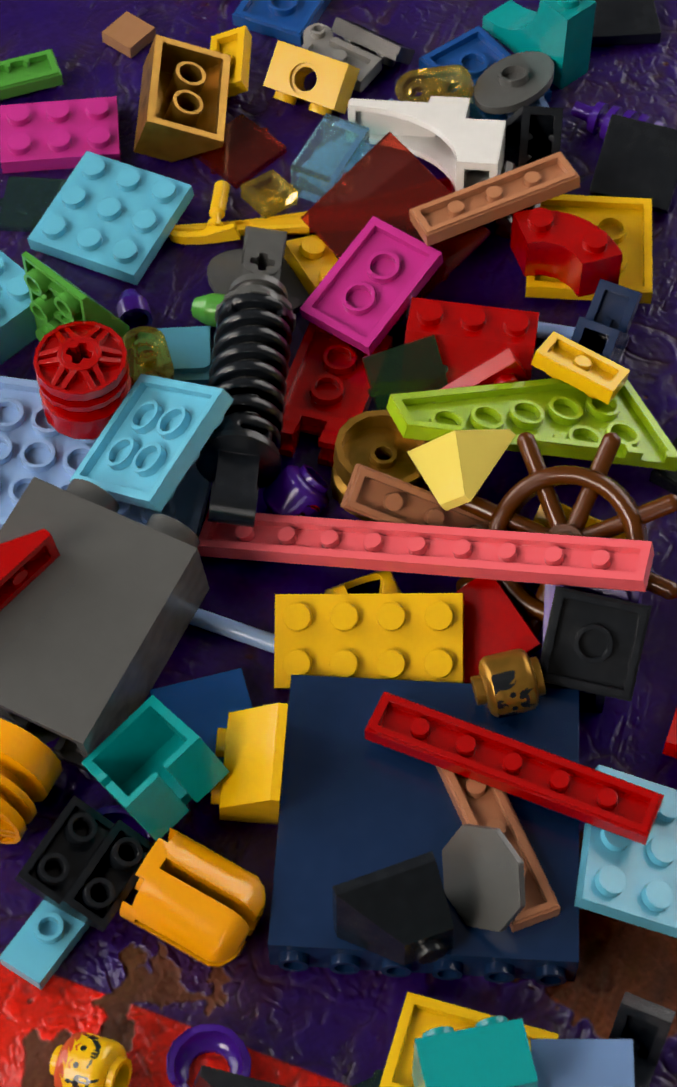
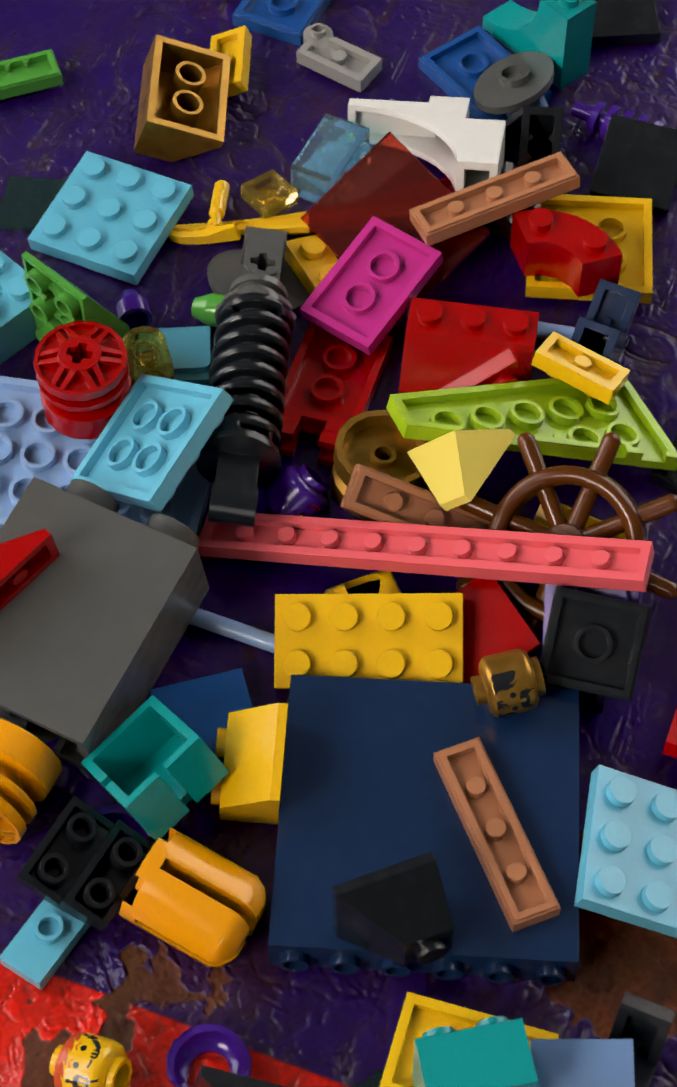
(57, 133): dark pink plate -> none
(128, 34): medium nougat tile -> none
(244, 152): clear red piece -> none
(292, 65): yellow brick -> none
(362, 37): plate -> none
(405, 369): piece -> none
(435, 82): clear yellow plate -> none
(483, 877): dark grey piece -> none
(514, 767): red tile -> none

